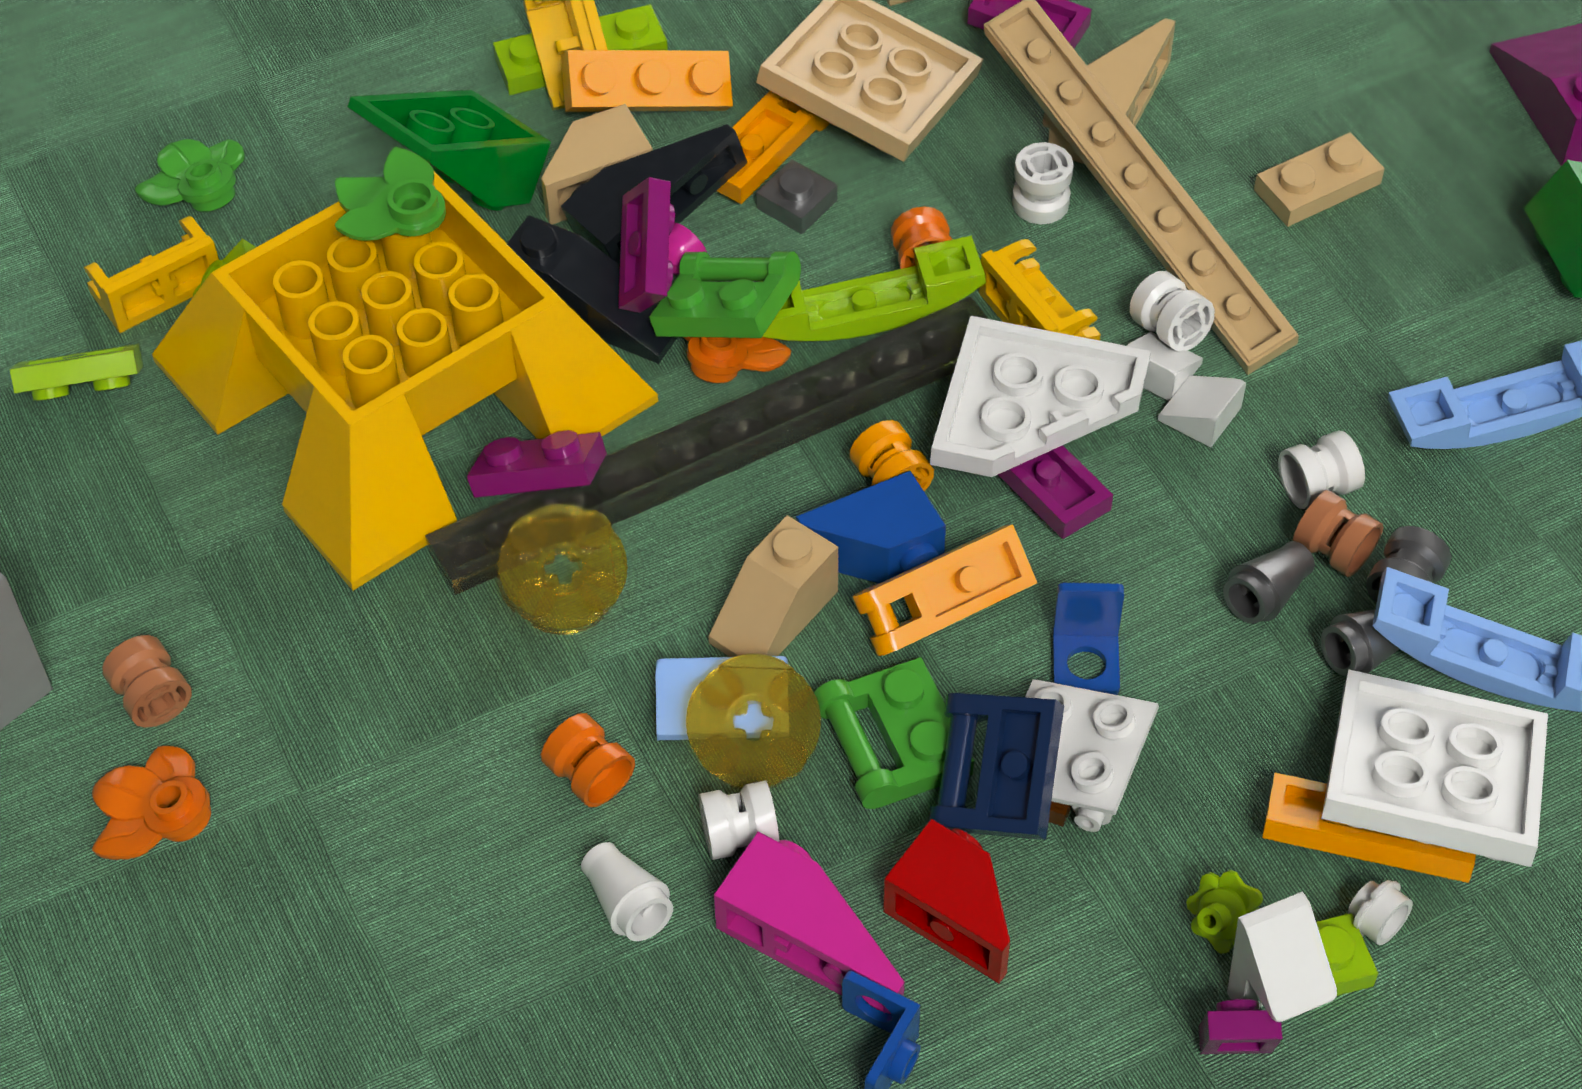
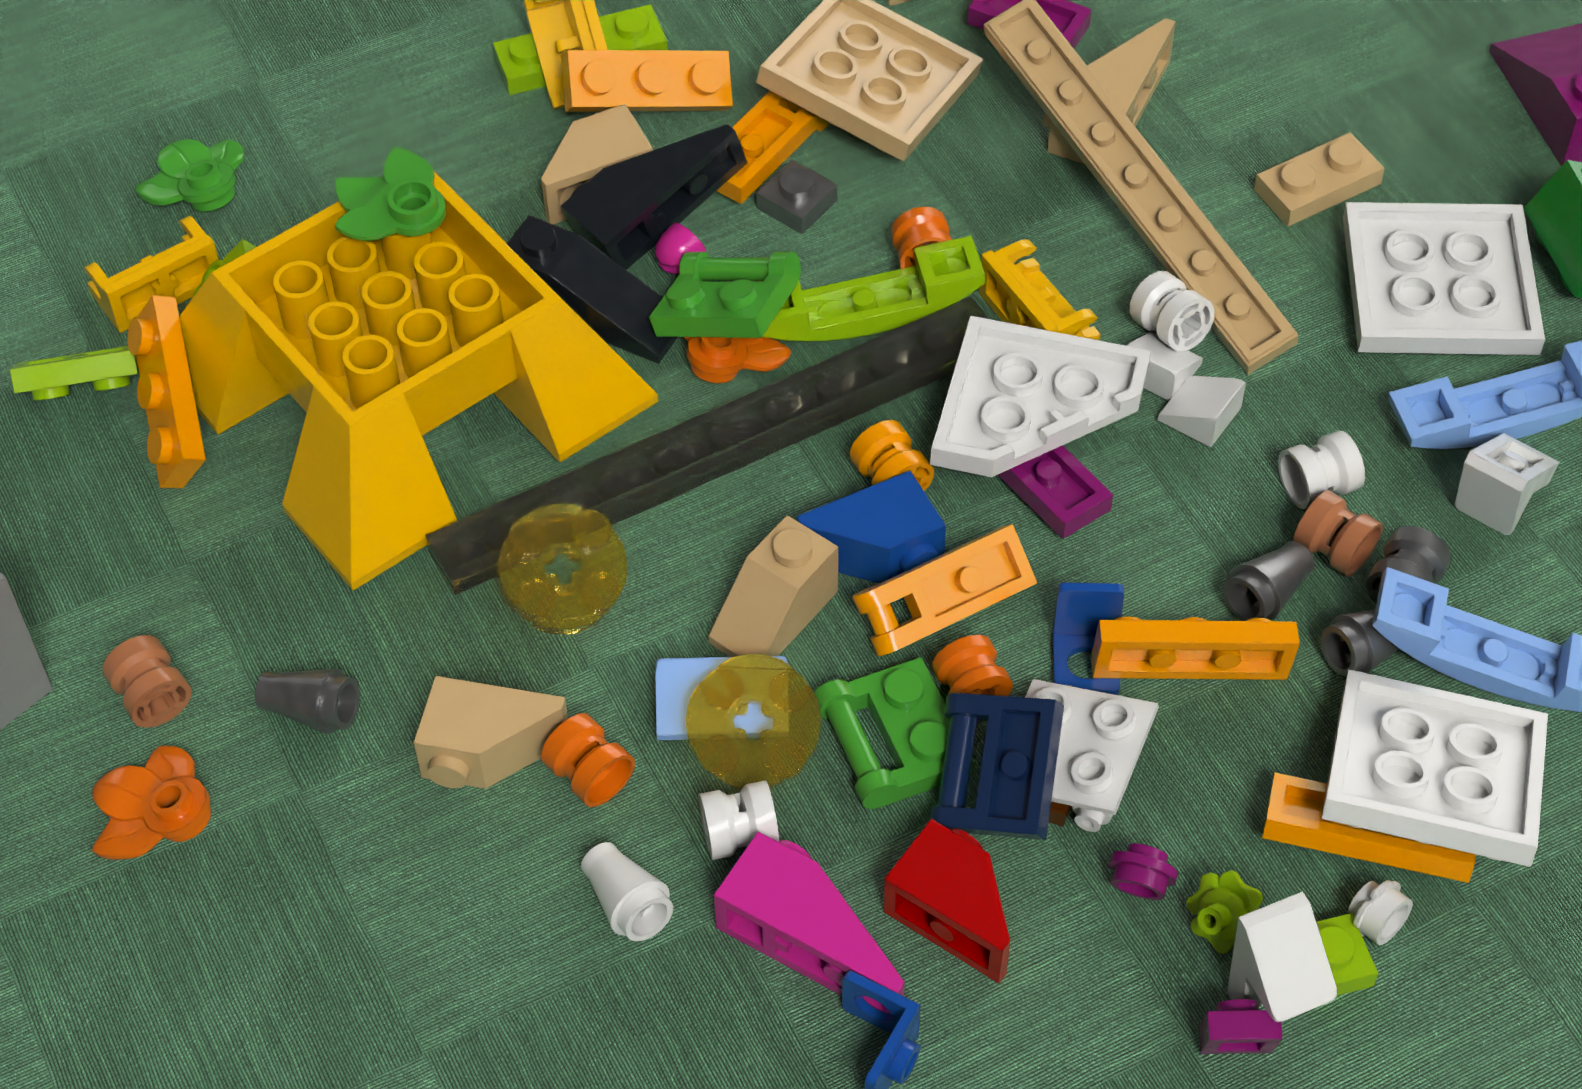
(166, 392): none -> light orange plate
(312, 697): none -> flat silver cone
(463, 141): green slope -> none
(482, 731): none -> tan slope
(537, 464): magenta plate -> none
(645, 245): magenta plate -> none
(971, 668): none -> orange wheel
(1042, 183): white wheel -> none
(1142, 871): none -> magenta plate
(1194, 649): none -> light orange plate
(1442, 279): none -> white plate
(1501, 480): none -> white slope

